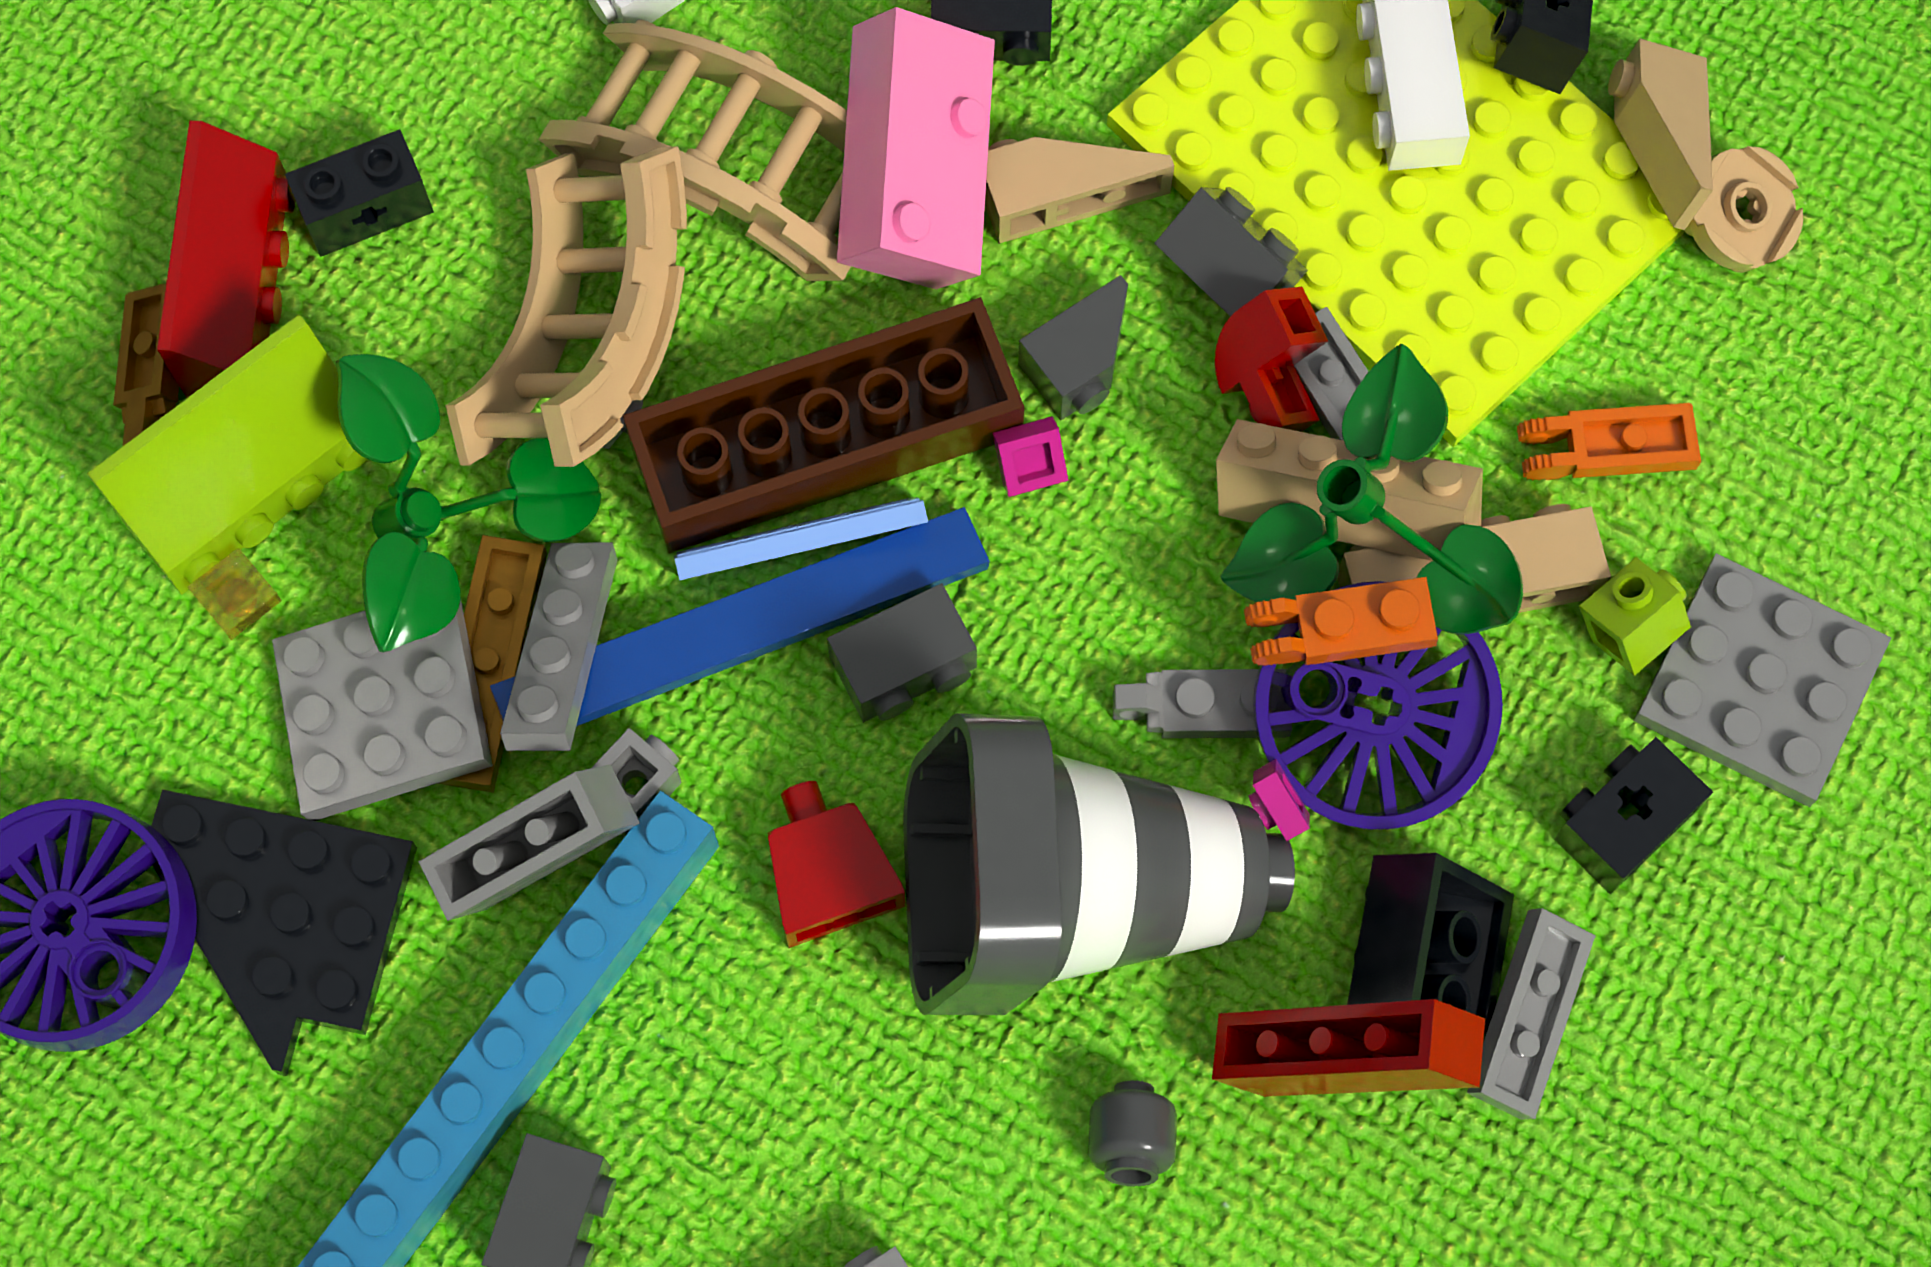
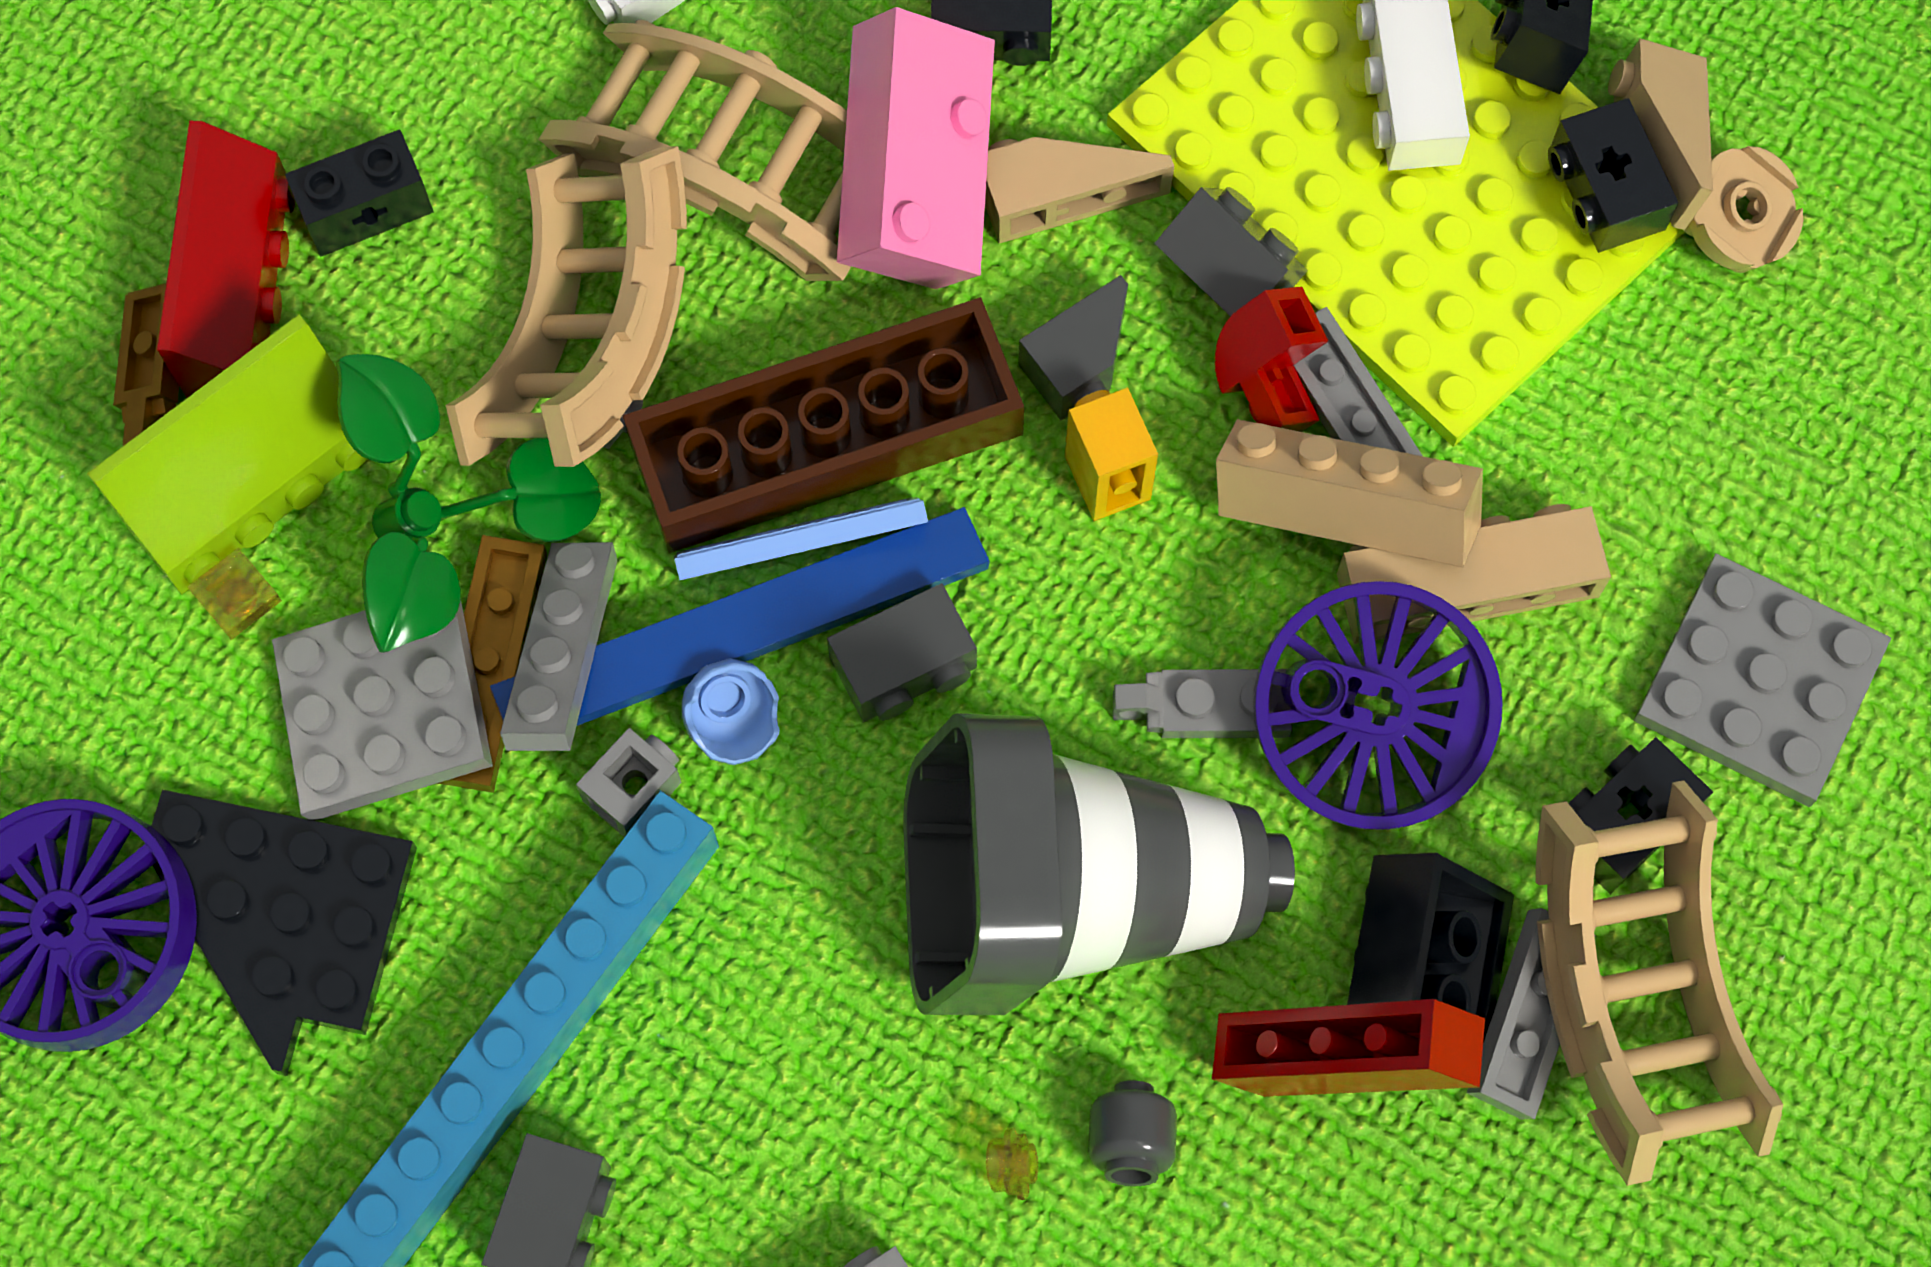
(529, 841): light grey brick -> none
(731, 711): none -> light blue hair
(828, 867): red torso -> none
(1012, 1164): none -> clear yellow plate
(1030, 456): dark pink plate -> none
(1110, 452): none -> yellow brick
(1278, 801): dark pink plate -> none
(1346, 623): orange hinge -> none
(1399, 415): green plant -> none
(1581, 995): none -> tan fence
(1612, 175): none -> black brick
(1614, 442): orange hinge -> none
(1636, 615): lime brick -> none

